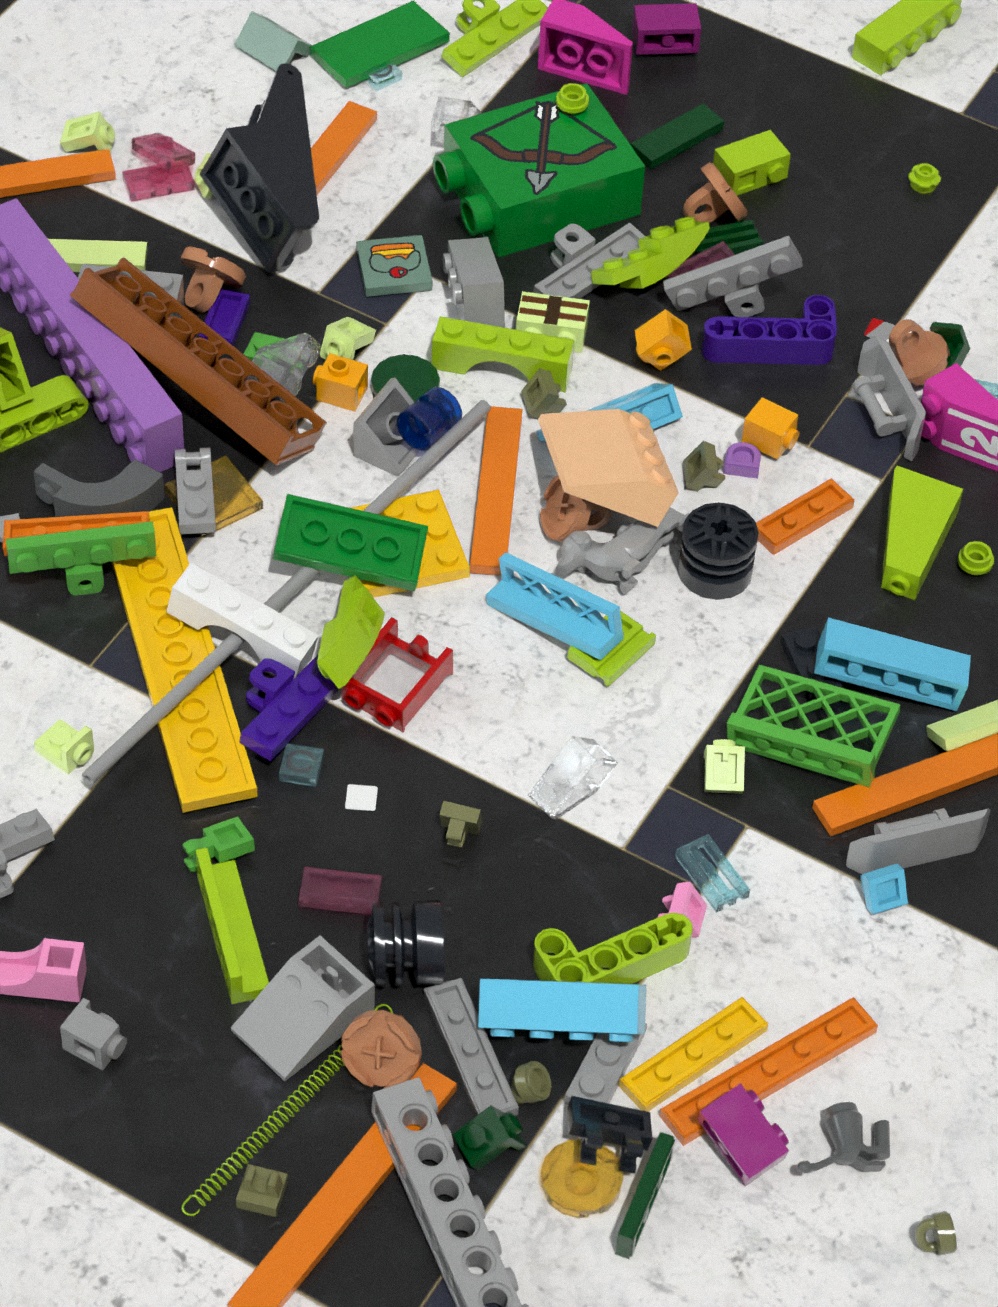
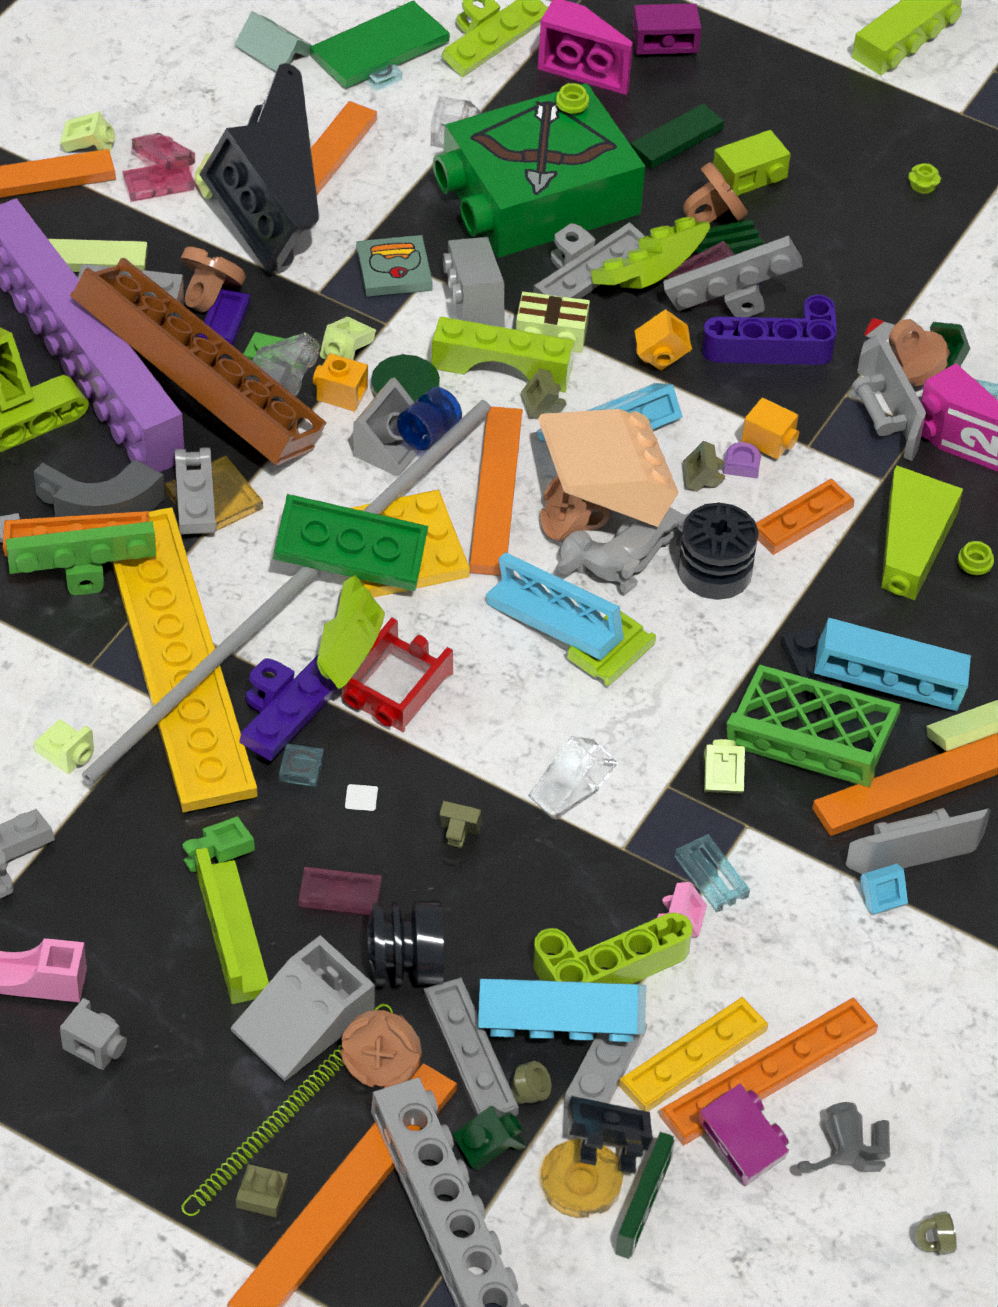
(206, 600): white arch -> none

